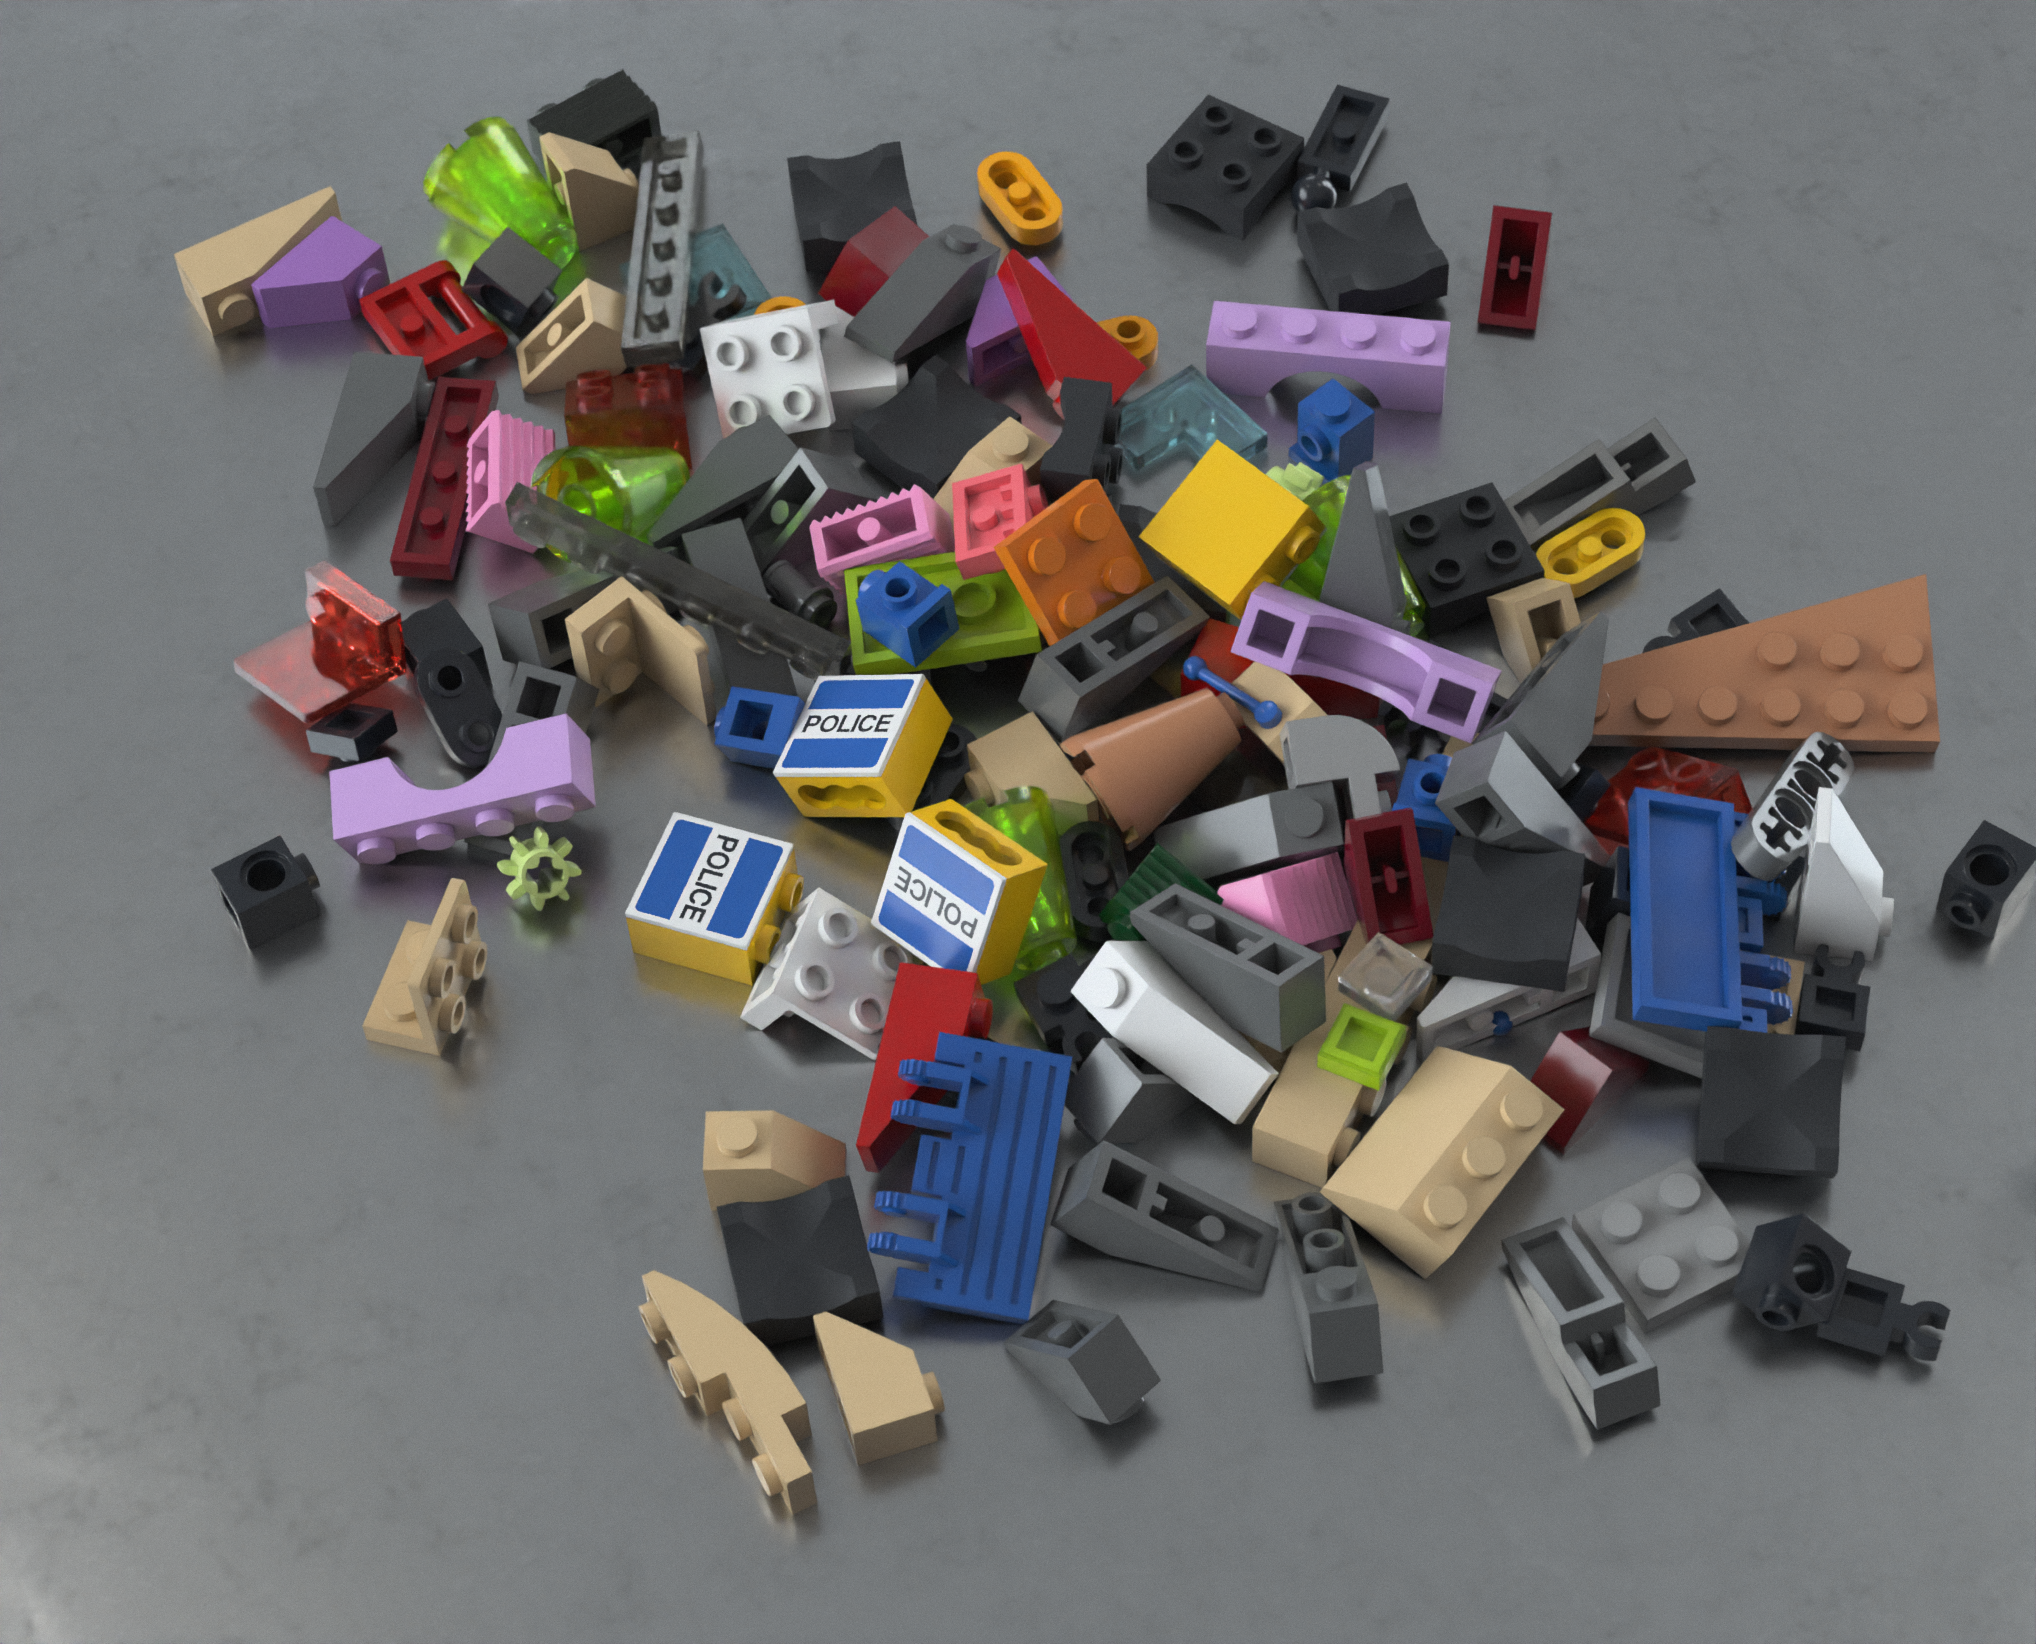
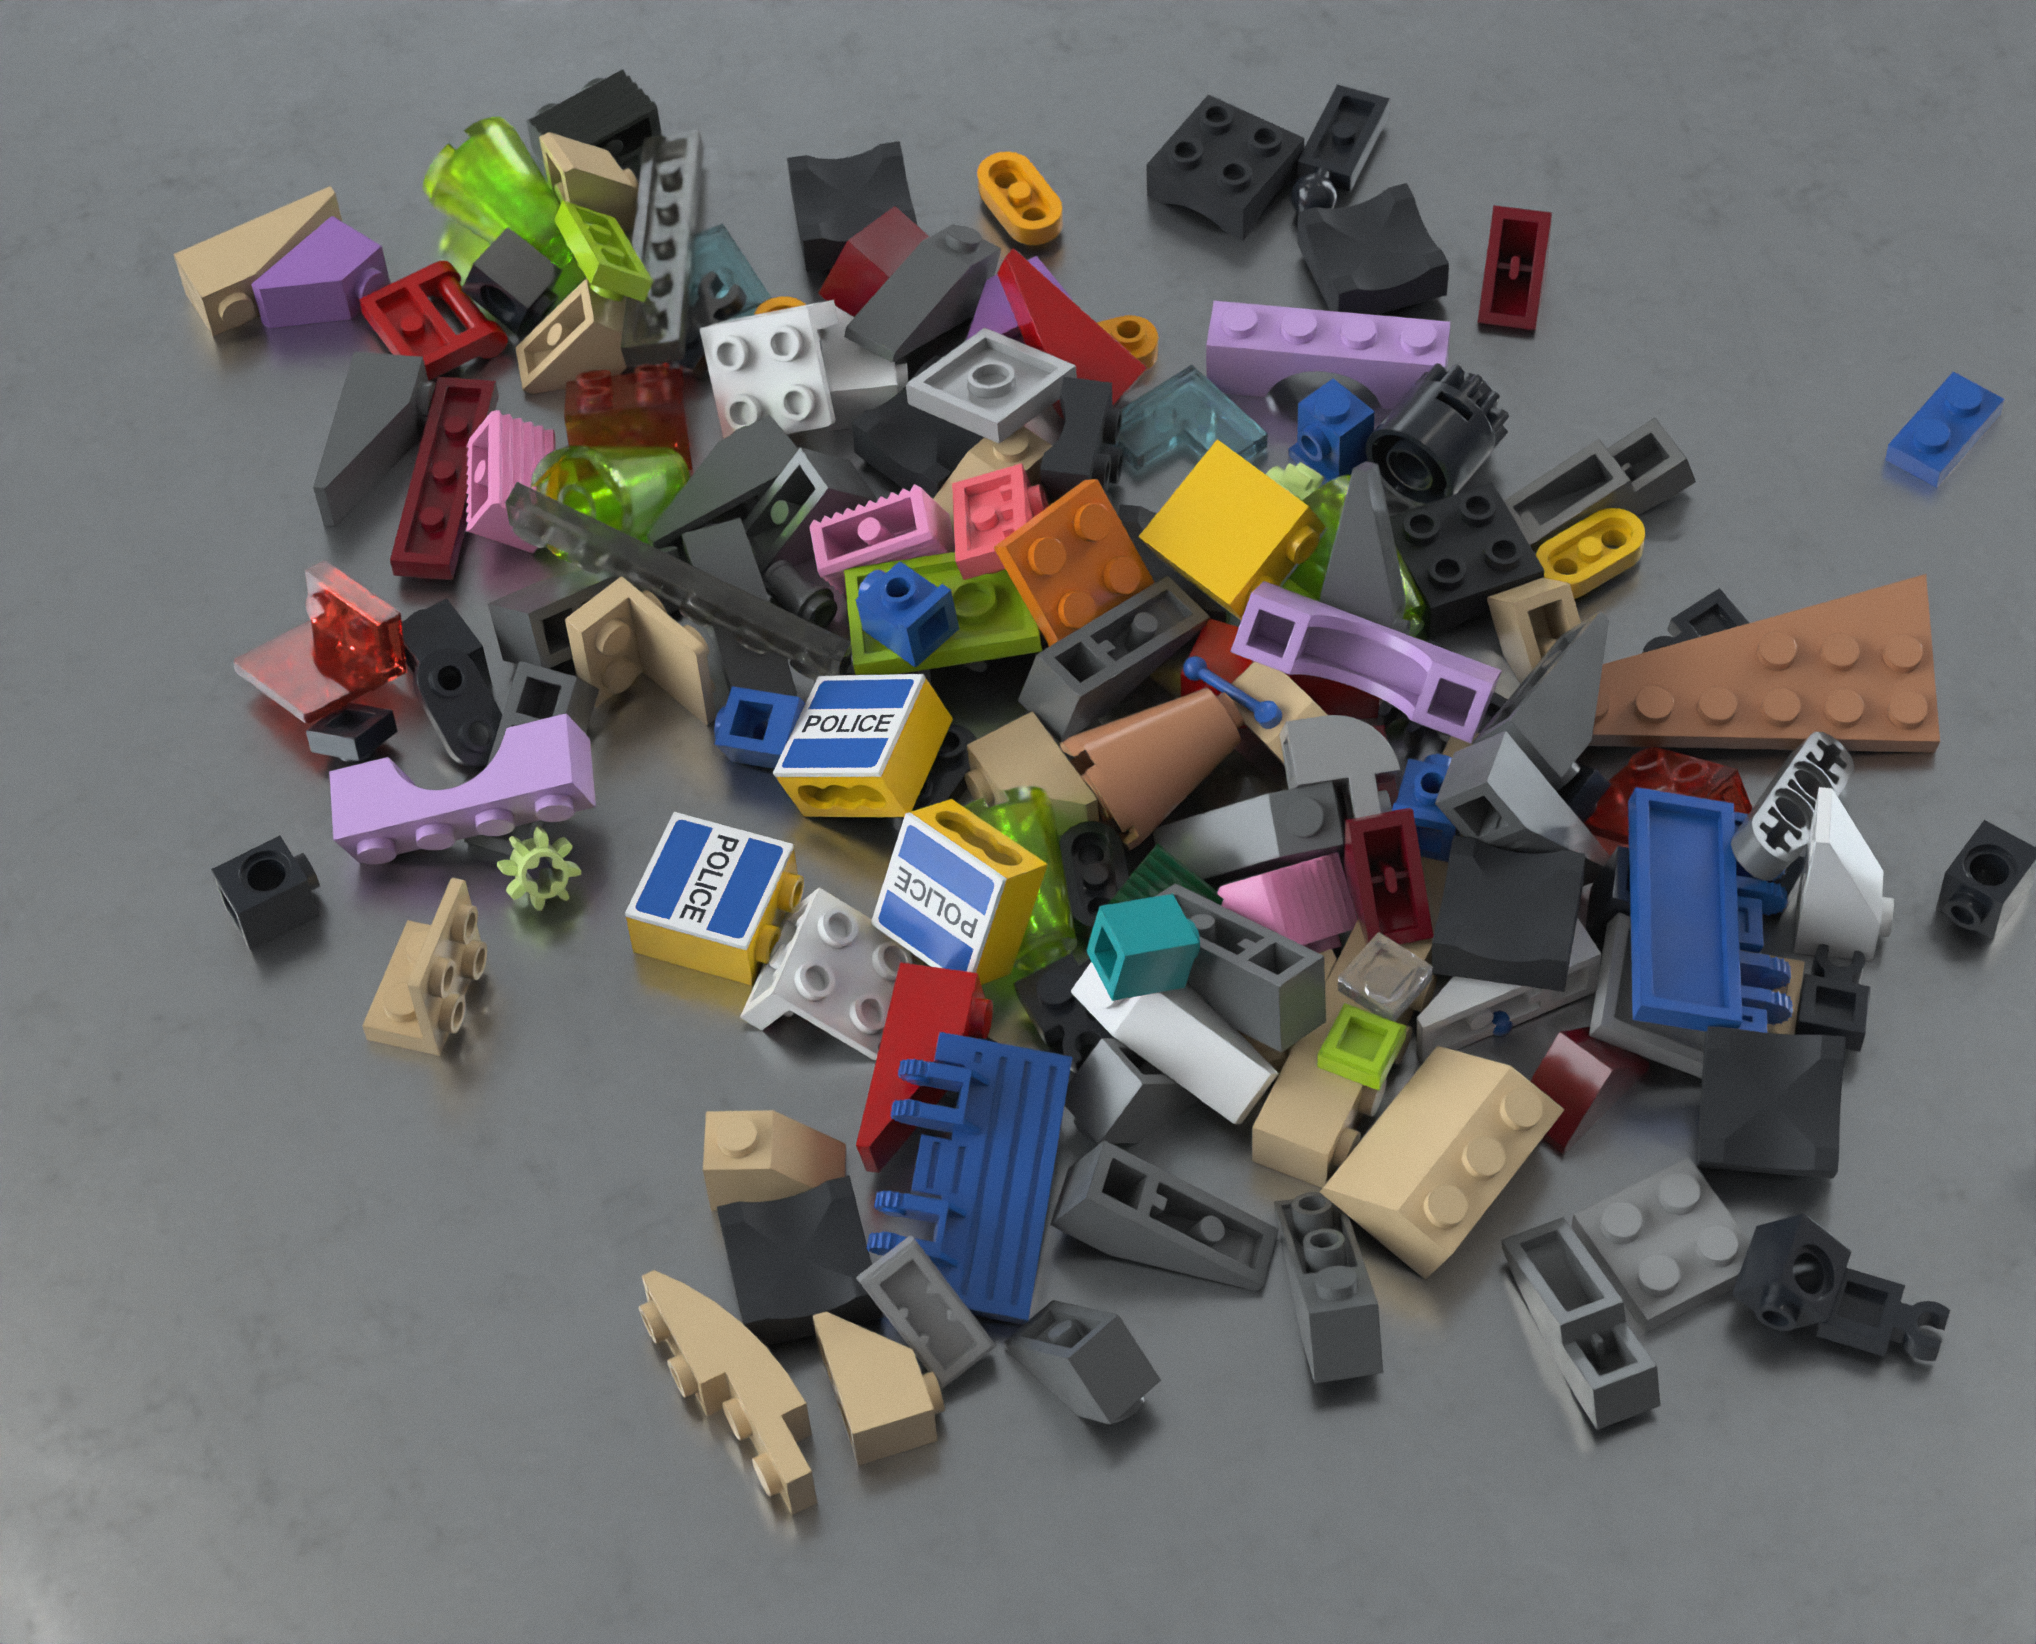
(603, 253): none -> lime plate
(926, 1311): none -> light grey plate
(990, 385): none -> light grey plate
(1143, 946): none -> teal brick
(1437, 435): none -> black gear
(1944, 429): none -> blue plate

